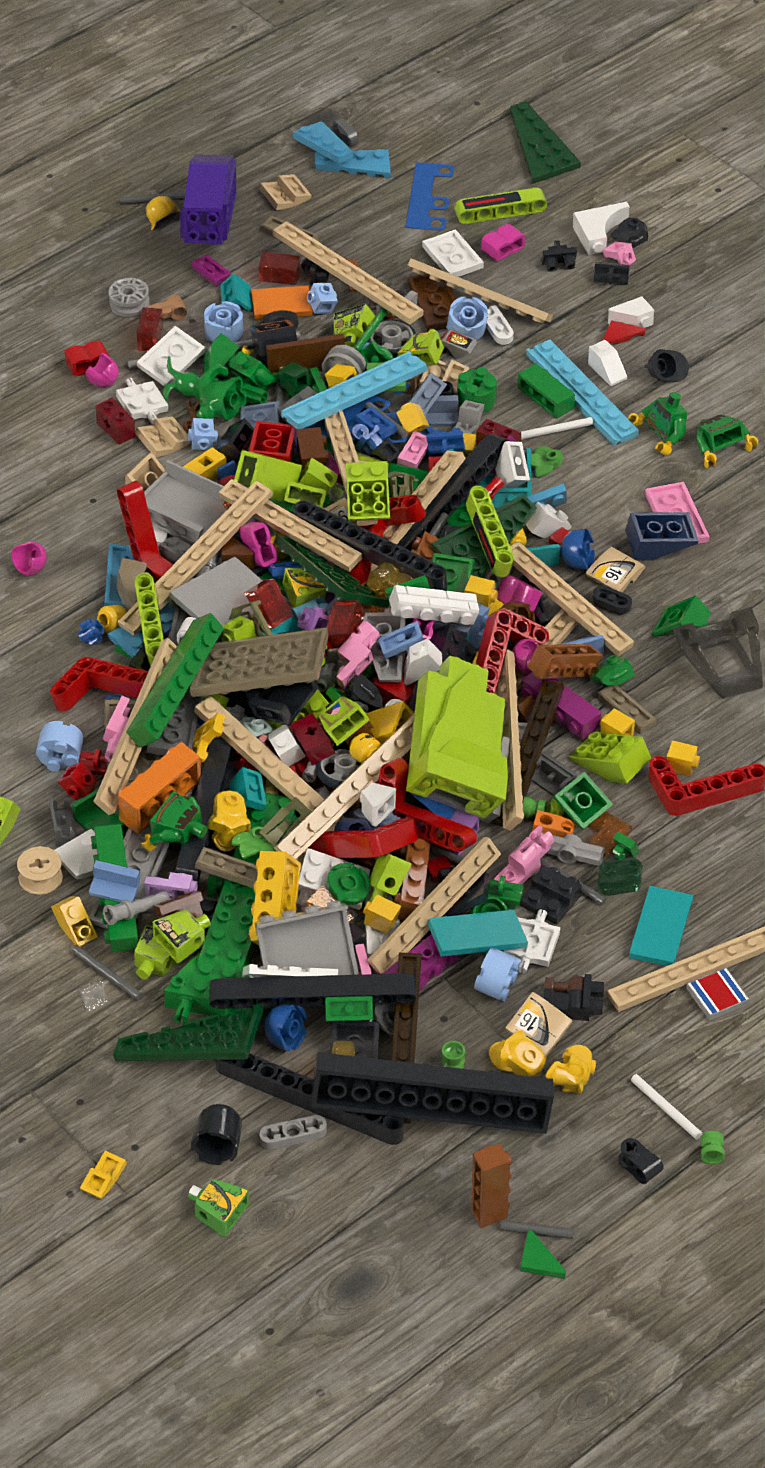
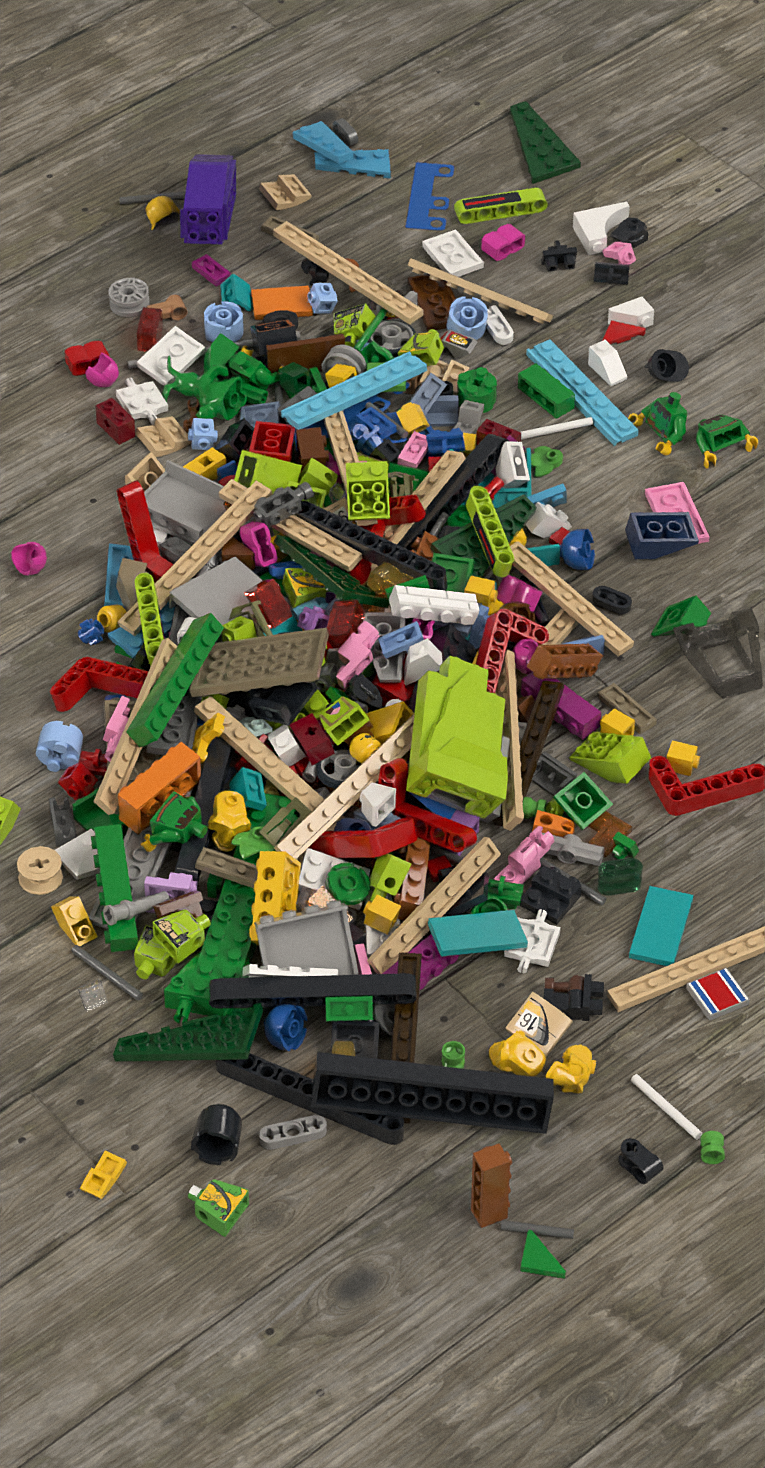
(114, 882): medium blue panel -> none
(279, 268): clear red brick -> none
(281, 504): none -> dark grey brick
(497, 974): light blue brick -> none
(613, 671): green hand -> none
(615, 570): tan slope -> none

